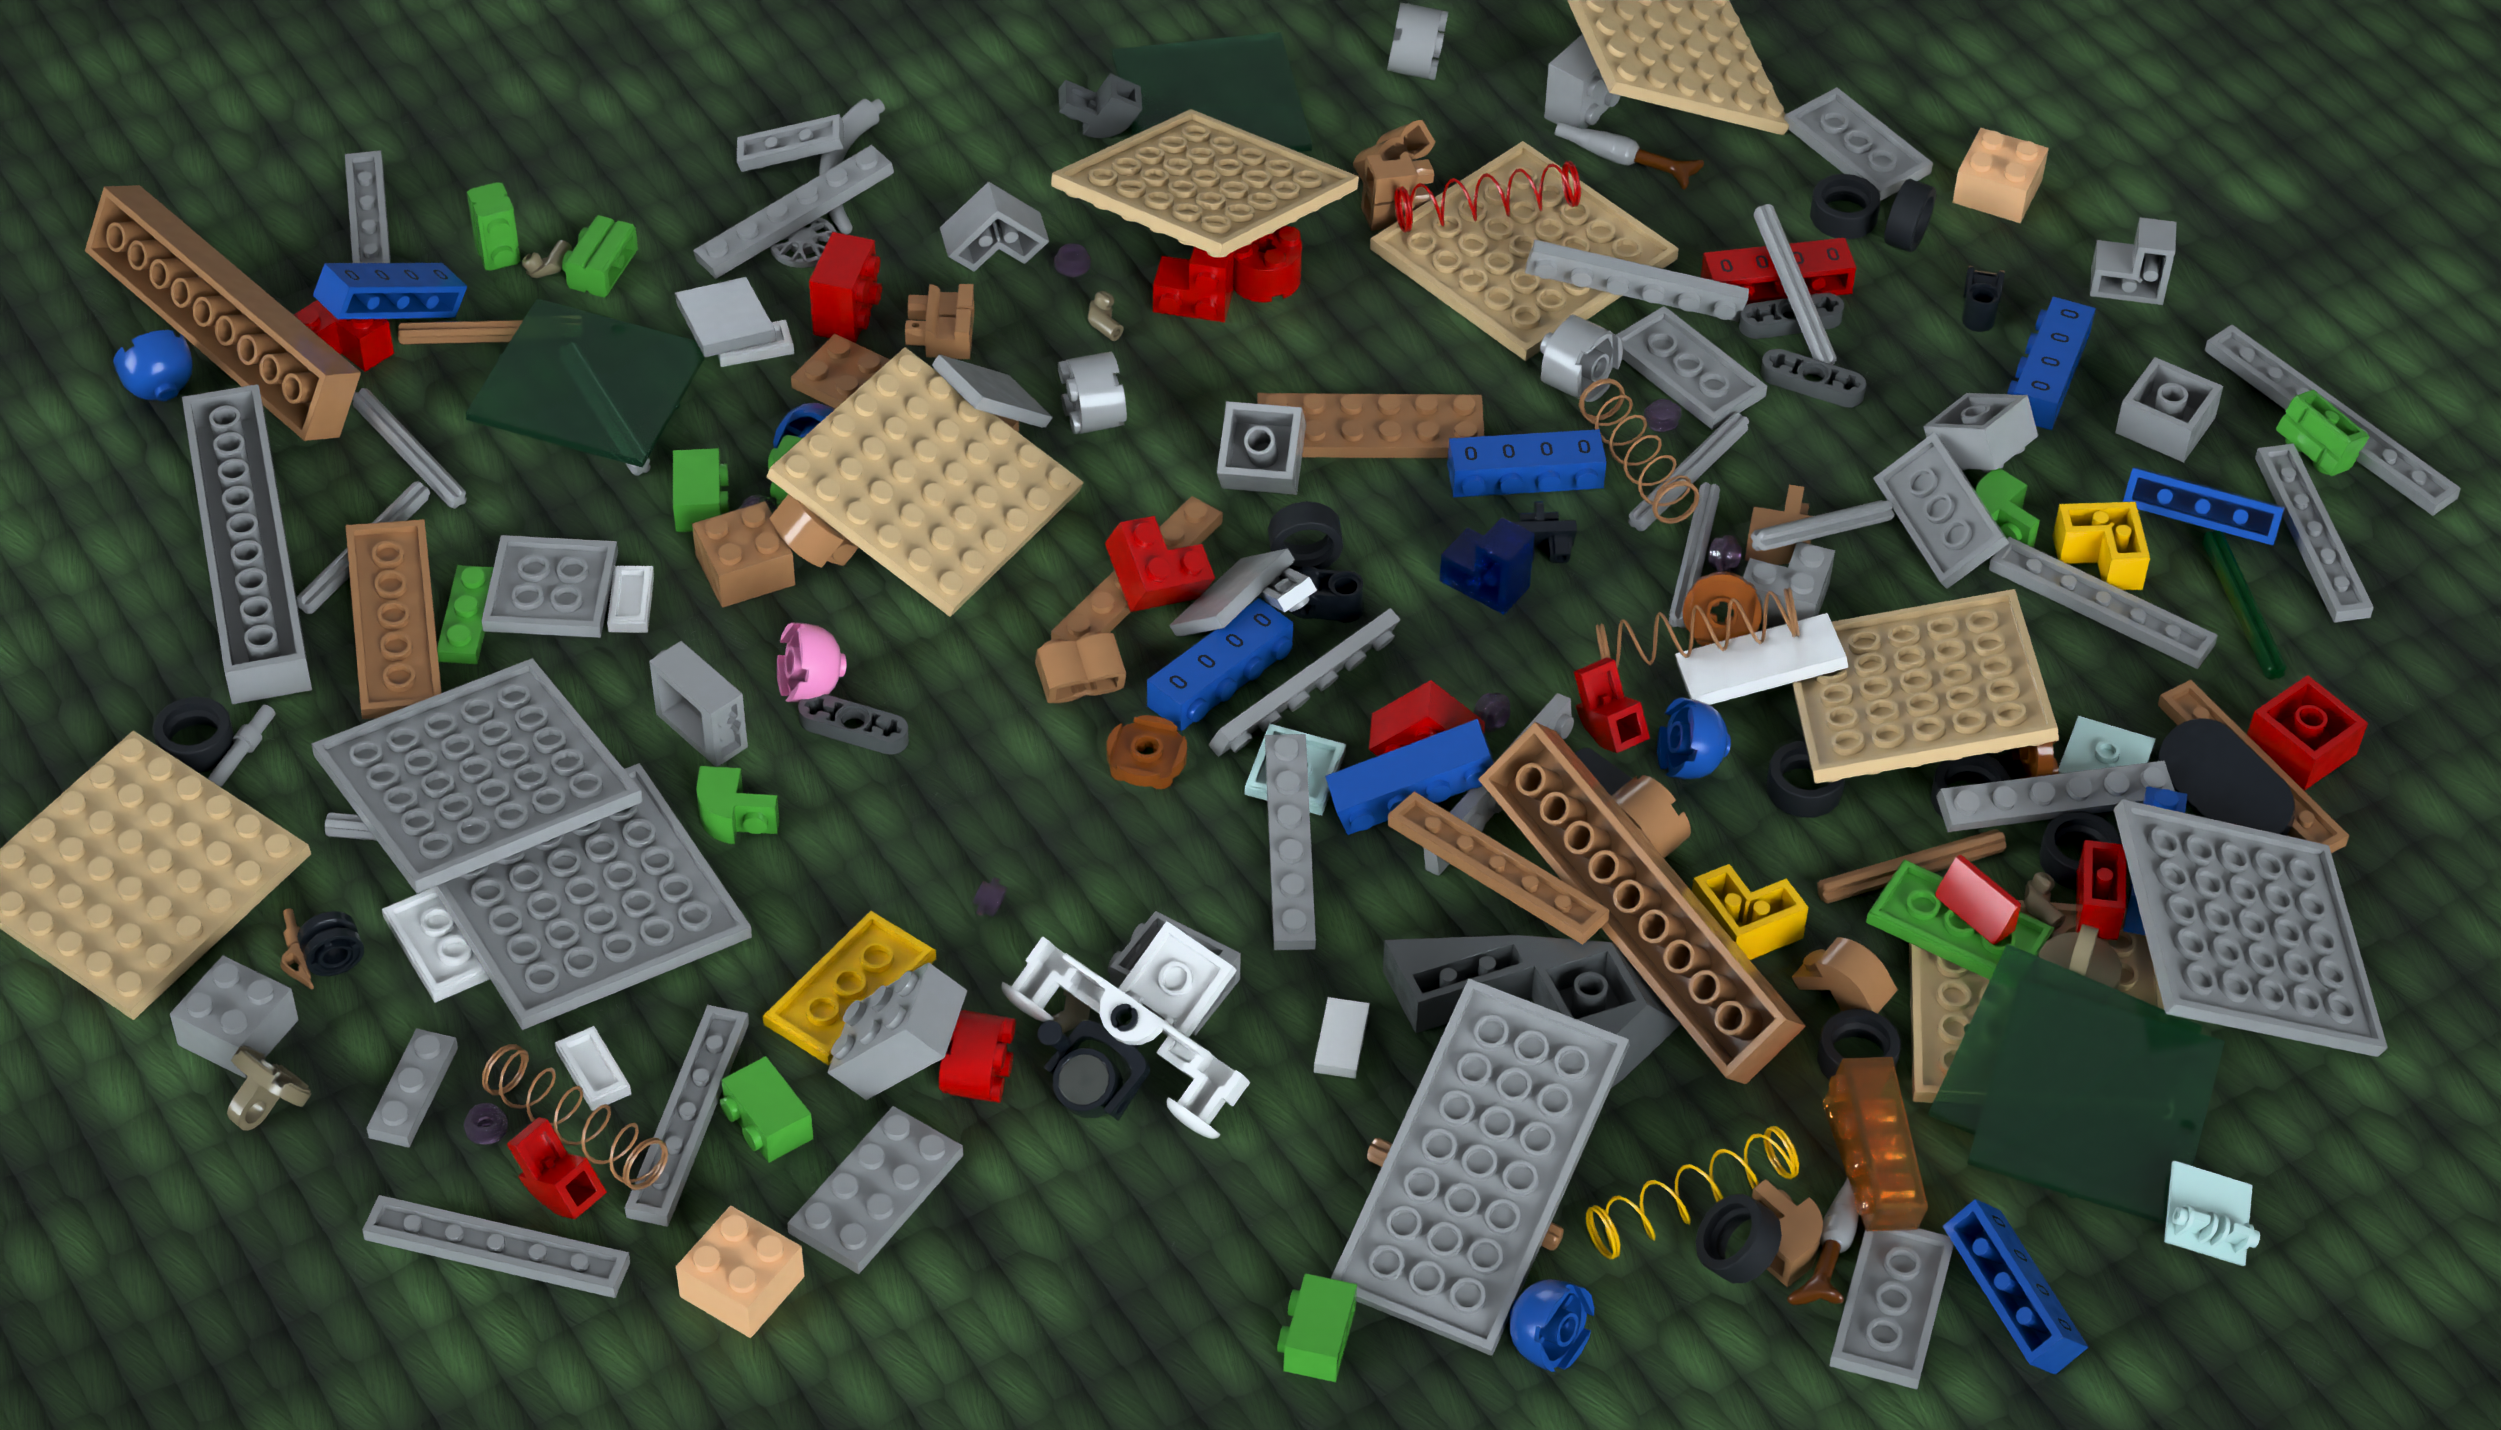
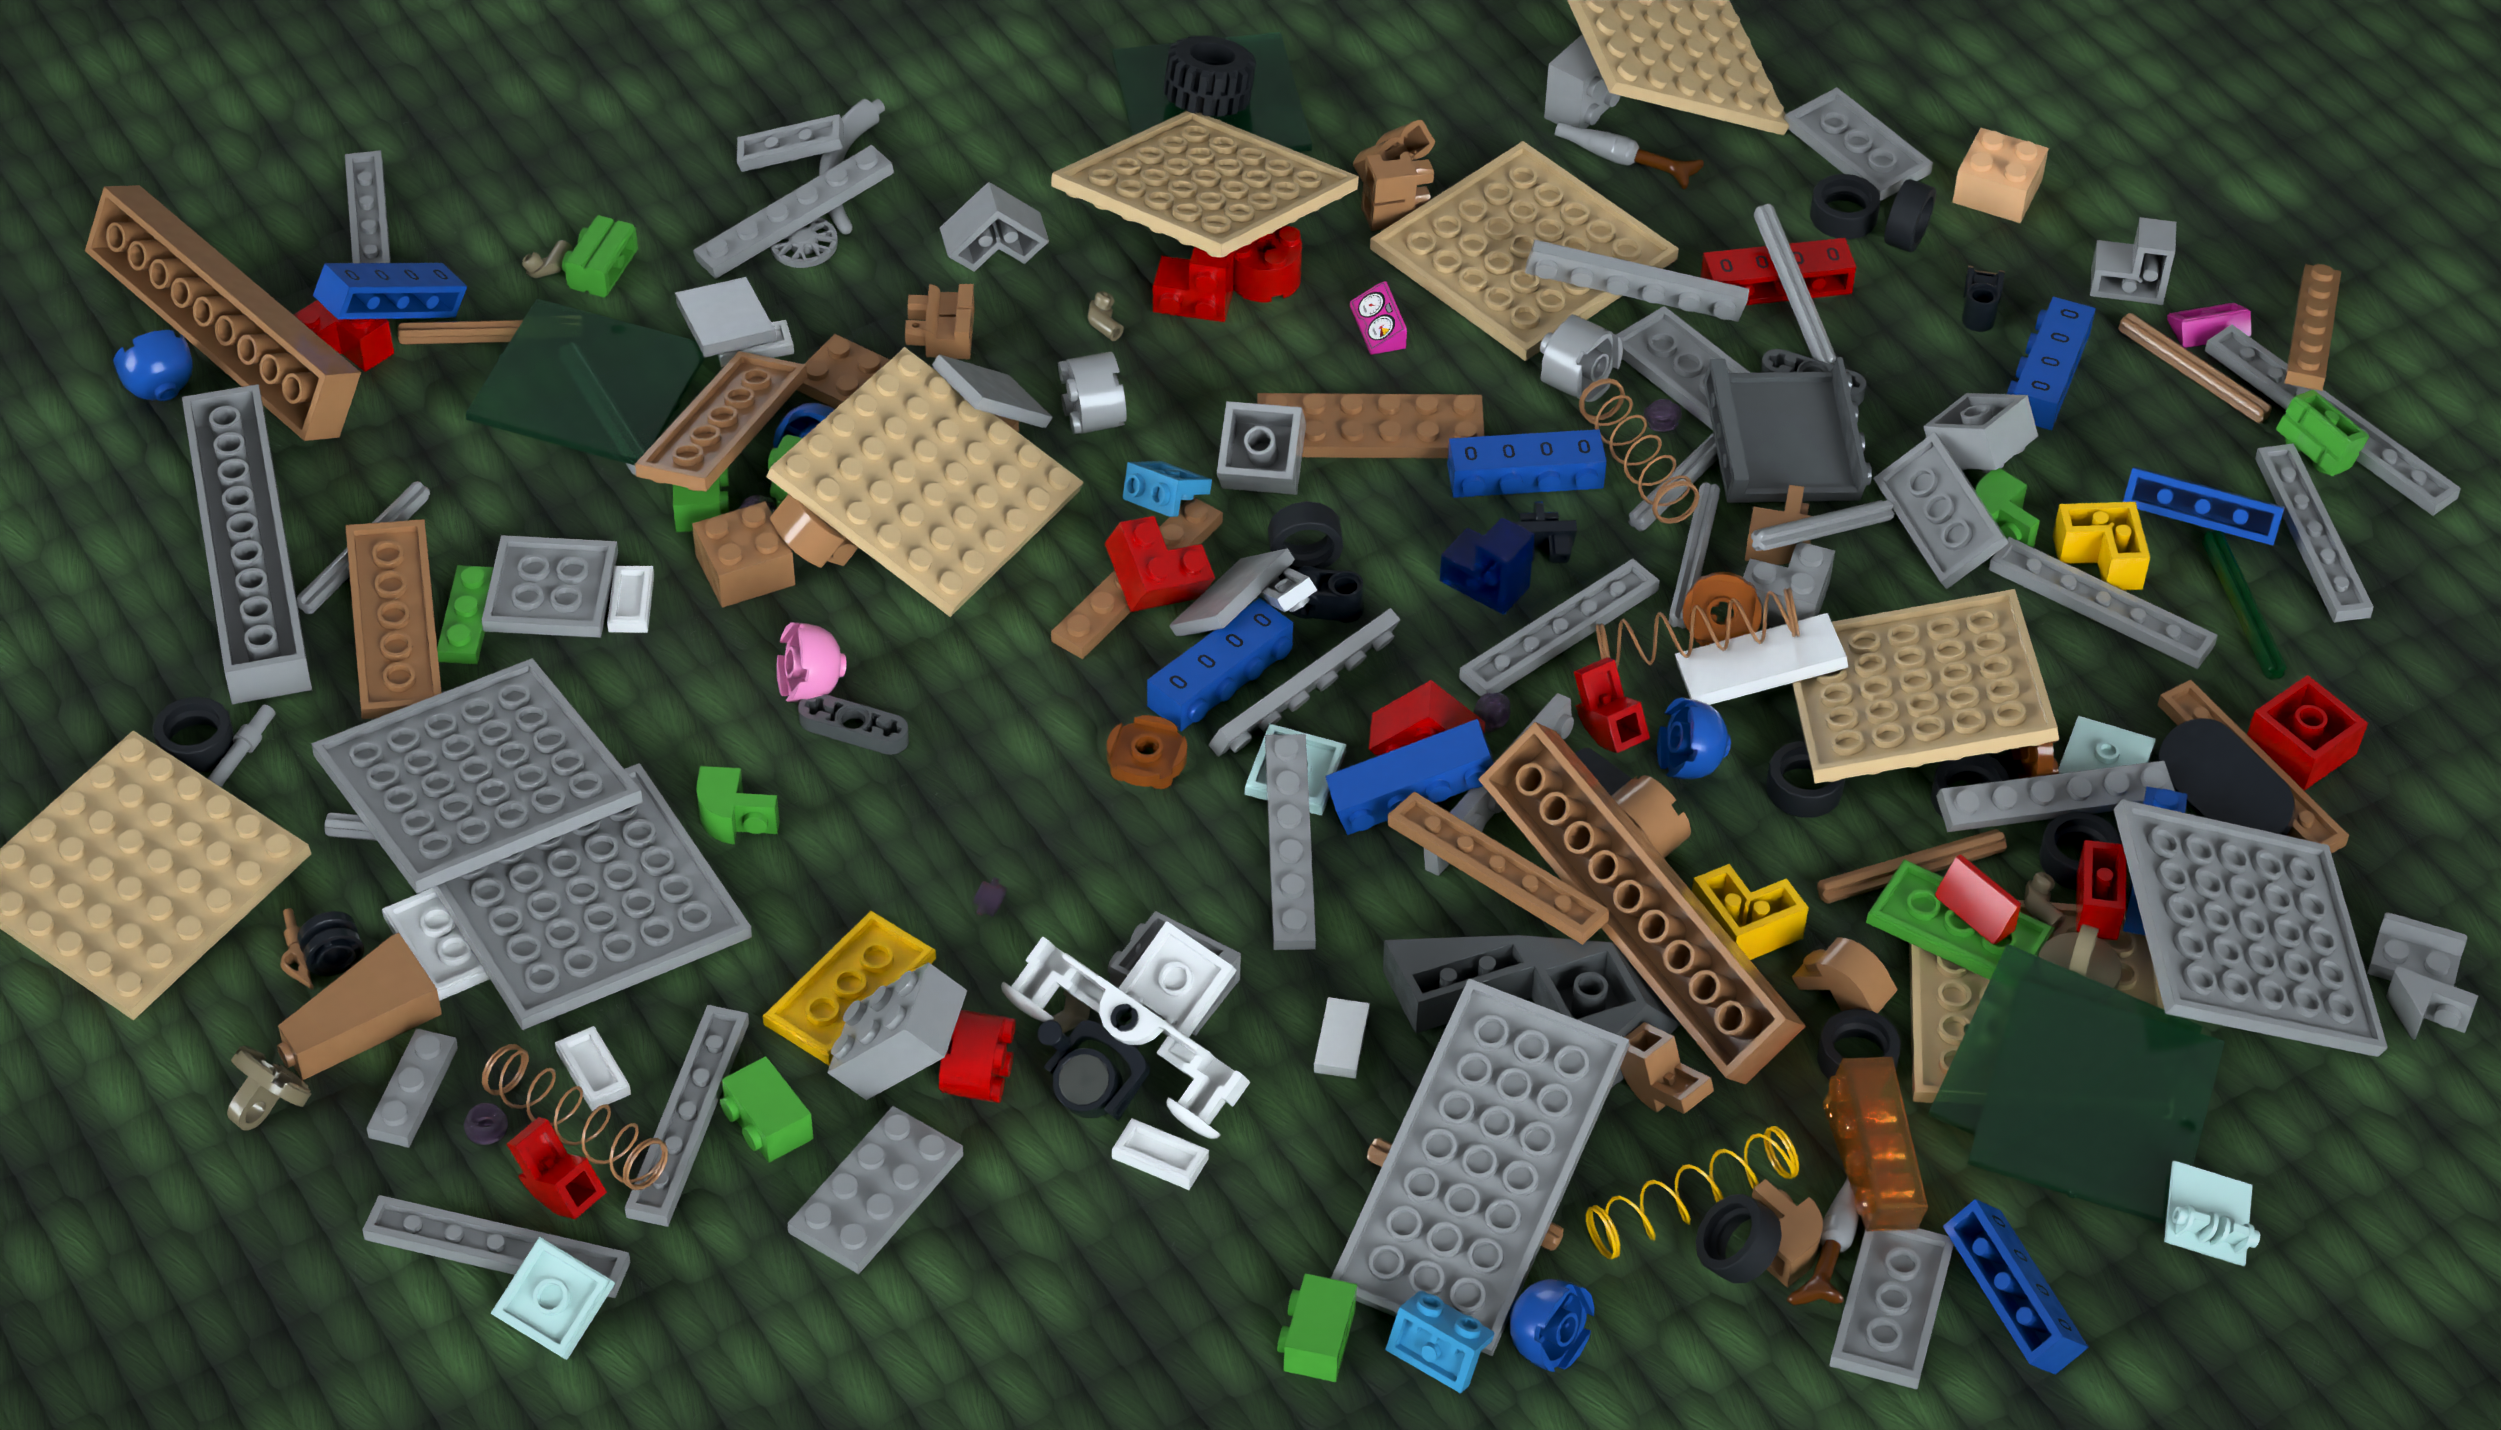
(232, 1010): light grey brick -> none
(360, 1010): none -> medium nougat slope
(409, 448): light grey axle -> none
(494, 226): bright green brick -> none
(553, 1298): none -> light aqua plate
(698, 703): light grey window -> none
(721, 421): none -> medium nougat plate
(740, 1271): light nougat brick -> none
(844, 287): red brick -> none
(1072, 260): clear purple plate -> none
(1080, 667): medium nougat brick -> none
(1104, 111): dark grey brick -> none
(1160, 1154): none -> white tile
(1162, 486): none -> dark azure bracket
(1209, 75): none -> black tyre
(1379, 320): none -> slope
(1401, 192): red piece -> none
(1417, 41): light grey brick -> none
(1438, 1340): none -> dark azure bracket
(1559, 629): none -> light grey plate
(1656, 1073): none -> medium nougat brick
(1724, 553): clear purple plate -> none
(1767, 319): dark grey beam -> none
(1785, 433): none -> dark grey panel
(2169, 409): light grey brick -> none
(2195, 368): none -> medium nougat axle
(2201, 324): none -> dark pink slope
(2313, 327): none -> medium nougat plate
(2418, 948): none -> light grey bracket
(2423, 997): none -> light grey slope

